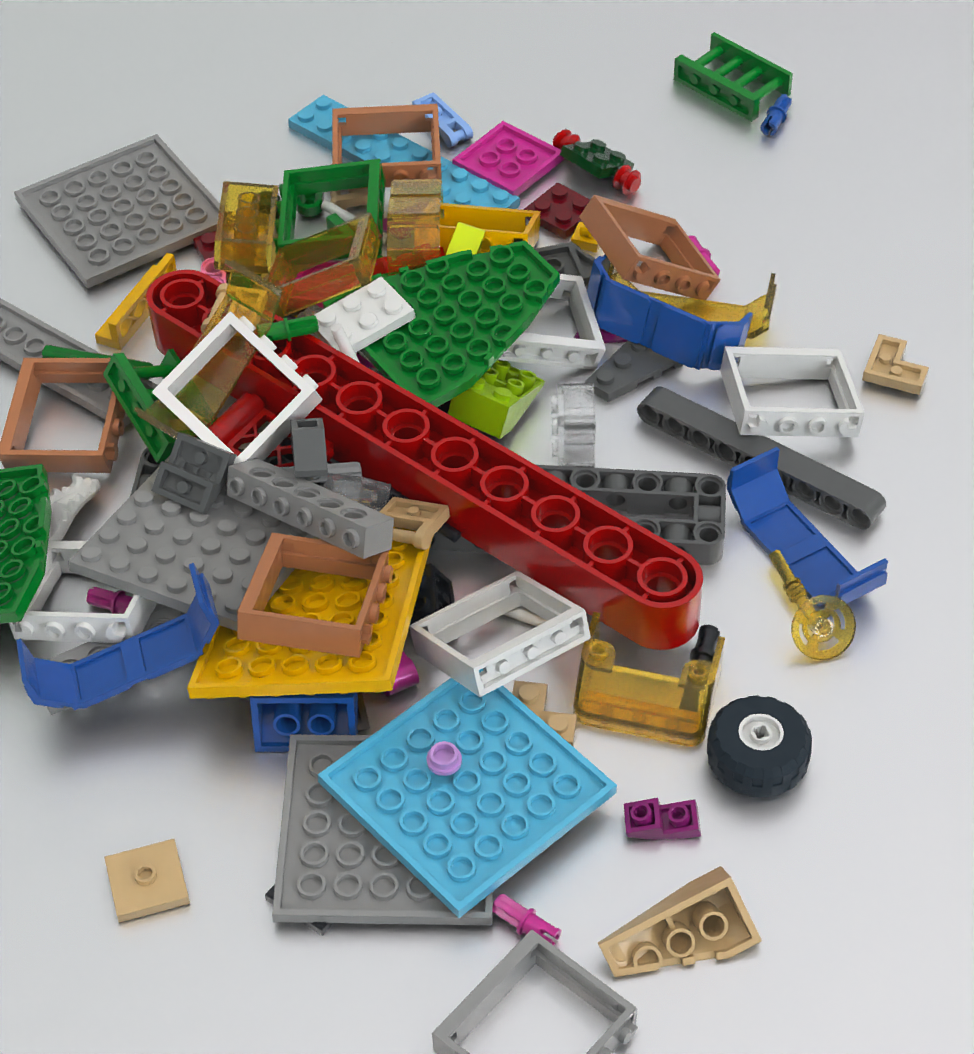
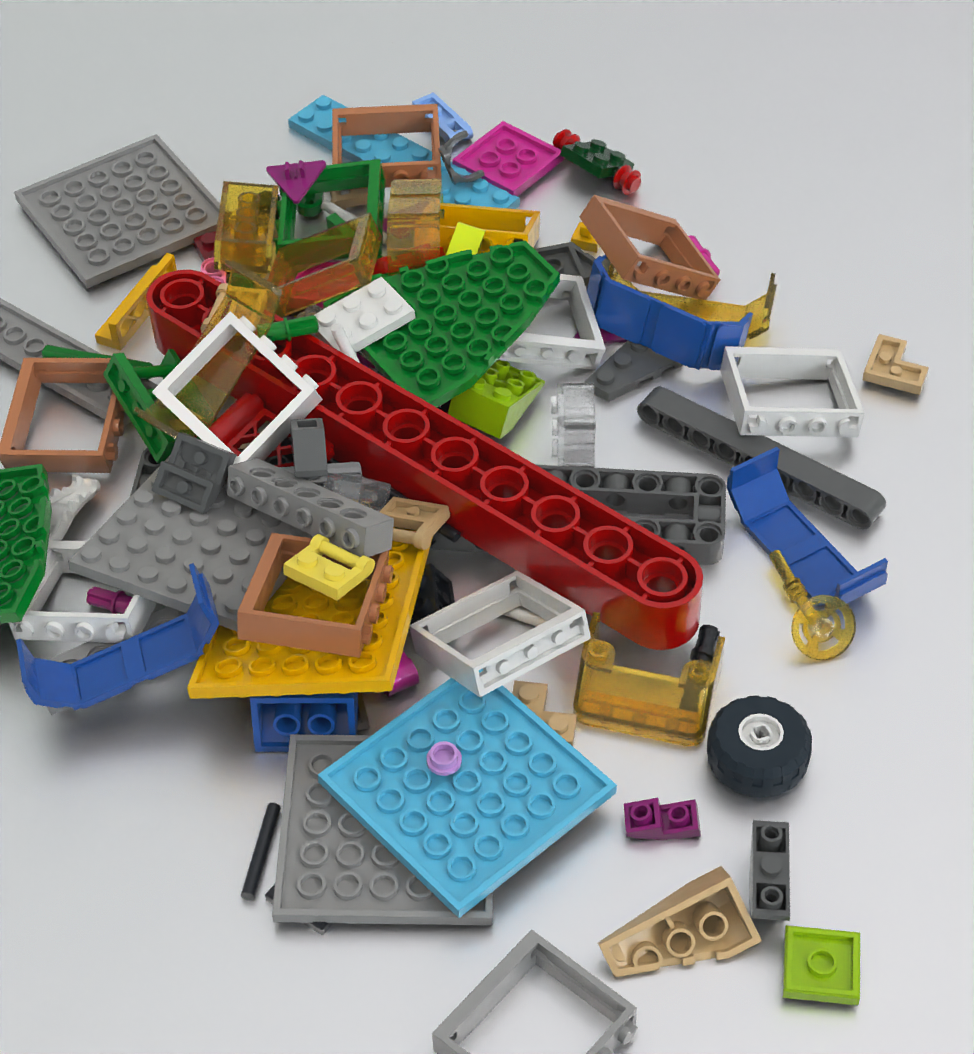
(146, 880): tan plate -> none
(260, 851): none -> black bar
(296, 178): none -> magenta piece
(325, 575): none -> light yellow plate
(445, 152): none -> dark grey cap
(523, 918): dark pink axle -> none
(559, 210): dark red plate -> none
(724, 91): green fence -> none
(769, 871): none -> dark grey slope
(776, 115): blue axle -> none
(821, 965): none -> lime plate

